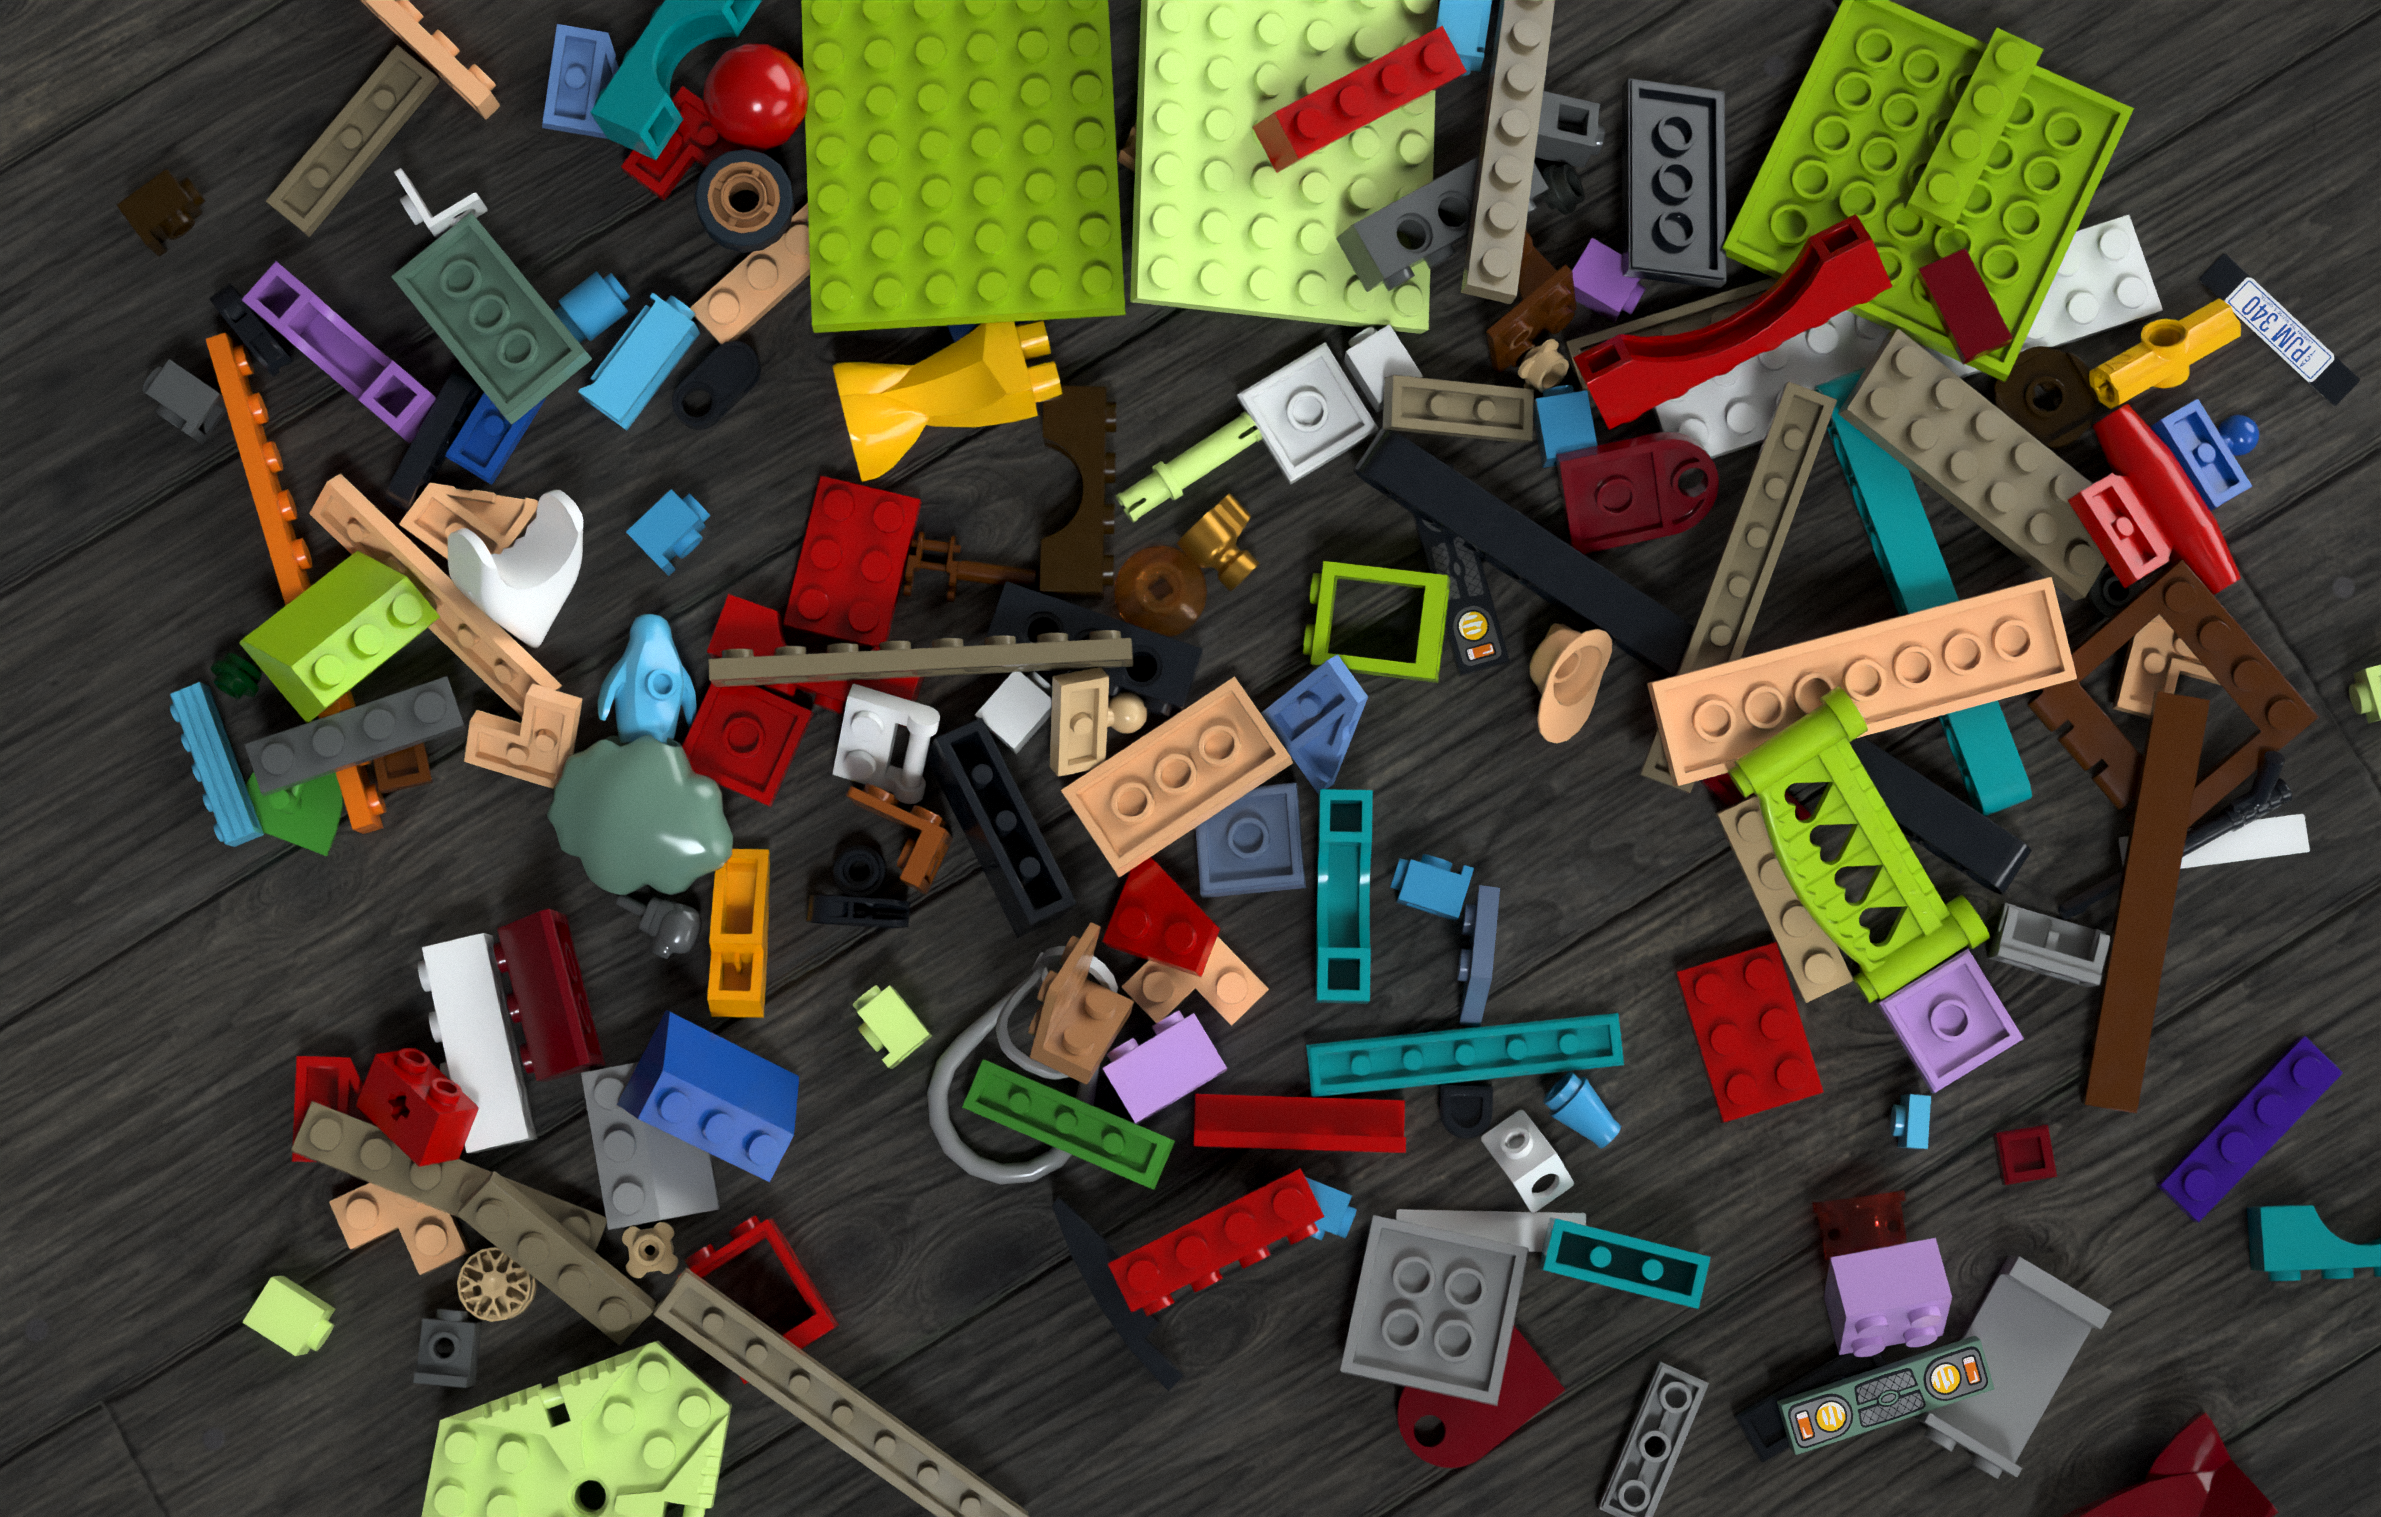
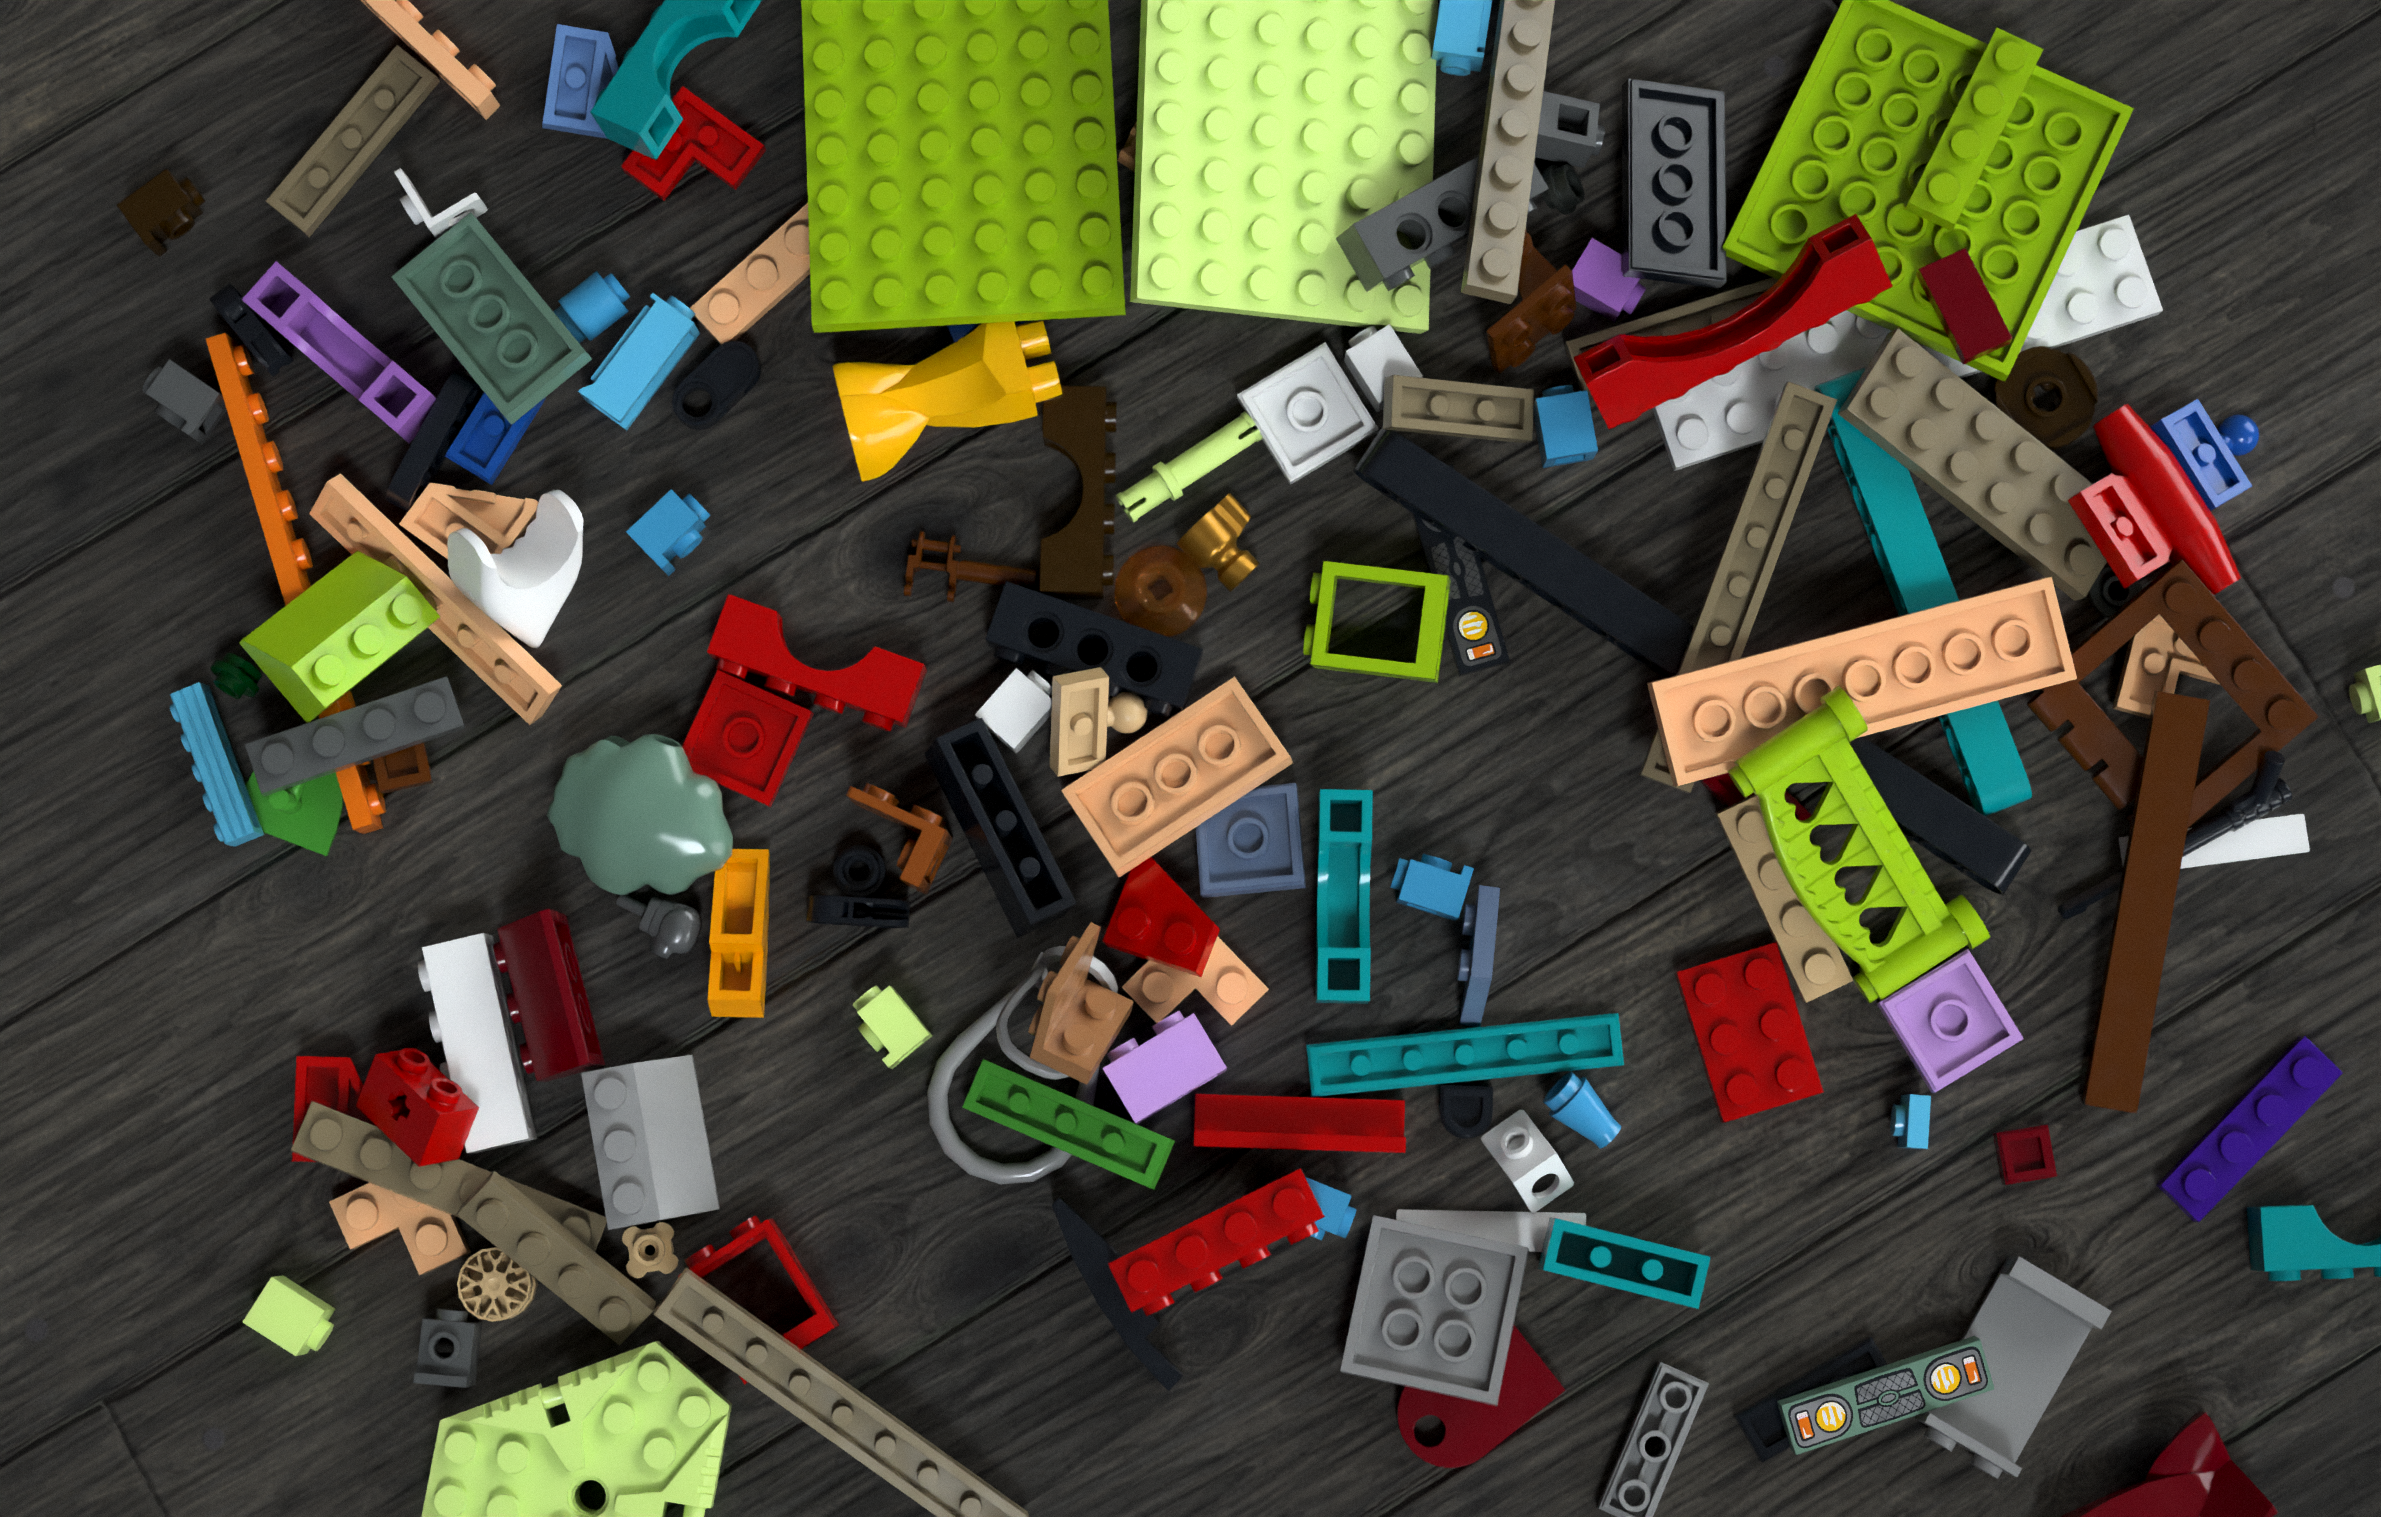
(527, 749): light nougat plate -> none
(648, 684): medium azure animal -> none
(714, 1096): blue slope -> none
(739, 172): wheel -> none
(756, 96): red piece -> none
(852, 563): red plate -> none
(869, 740): white plate -> none
(898, 660): dark tan plate -> none
(1319, 720): medium blue wing -> none
(1359, 99): red arch -> none
(1543, 367): tan plate -> none
(1568, 675): light nougat piece -> none
(1632, 491): dark red tile -> none
(1861, 1222): clear red piece -> none
(1887, 1297): lavender brick -> none
(2049, 946): light grey hinge -> none
(2165, 353): yellow piece -> none
(2280, 329): sticker -> none

